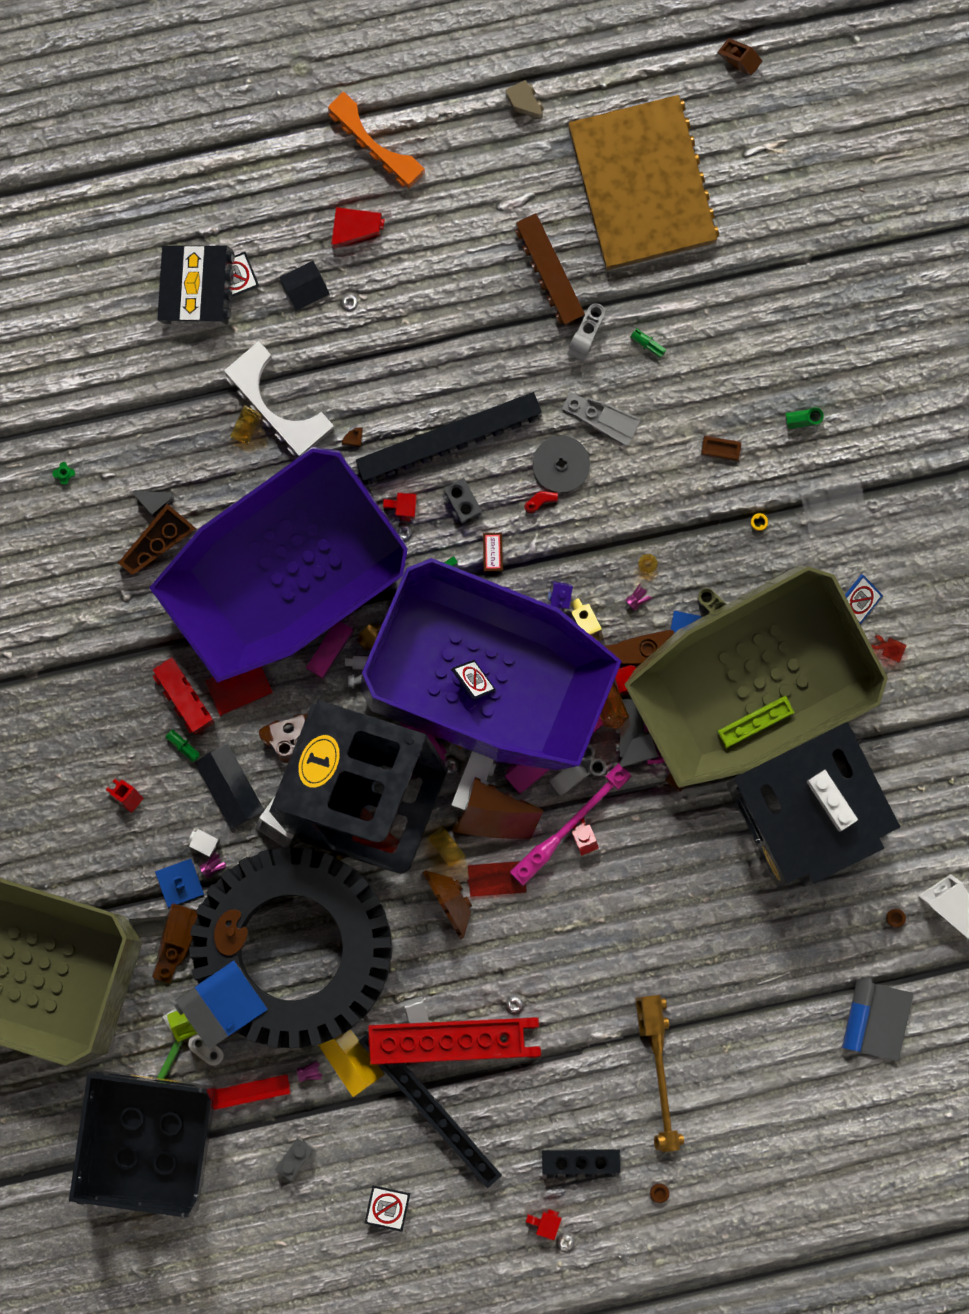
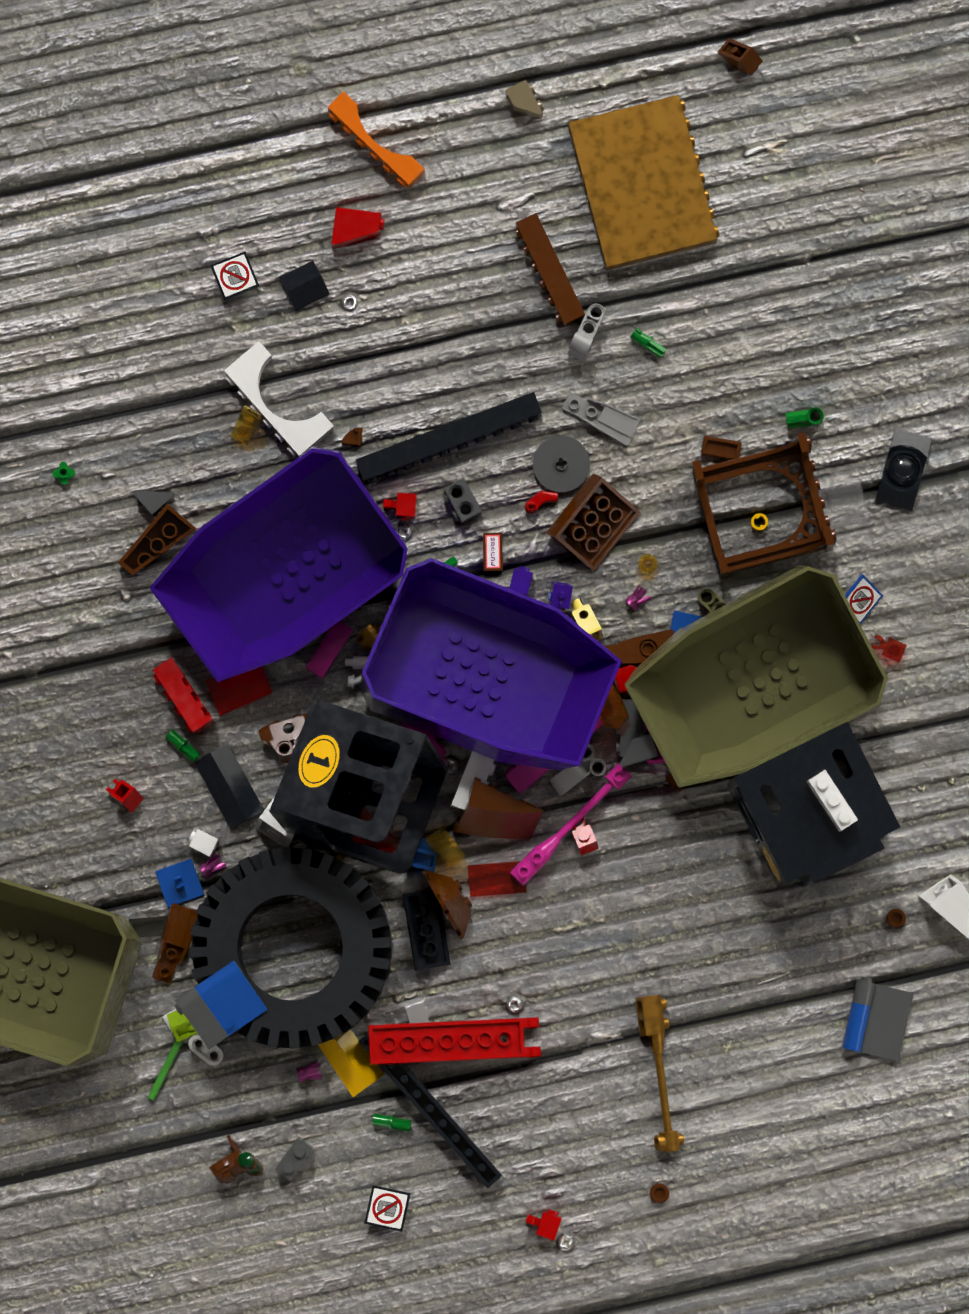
(142, 1143): black piece -> none
(195, 284): black panel -> none
(229, 939): reddish brown piece -> none
(235, 1164): none -> reddish brown piece
(251, 1091): red fence -> none
(391, 1122): none -> green axle
(425, 857): none -> blue slope
(426, 930): none -> black slope
(473, 679): piece -> none
(521, 580): none -> dark purple brick
(550, 1157): black brick -> none
(593, 522): none -> reddish brown slope
(755, 721): lime tile -> none
(793, 452): none -> reddish brown arch
(903, 469): none -> black slope

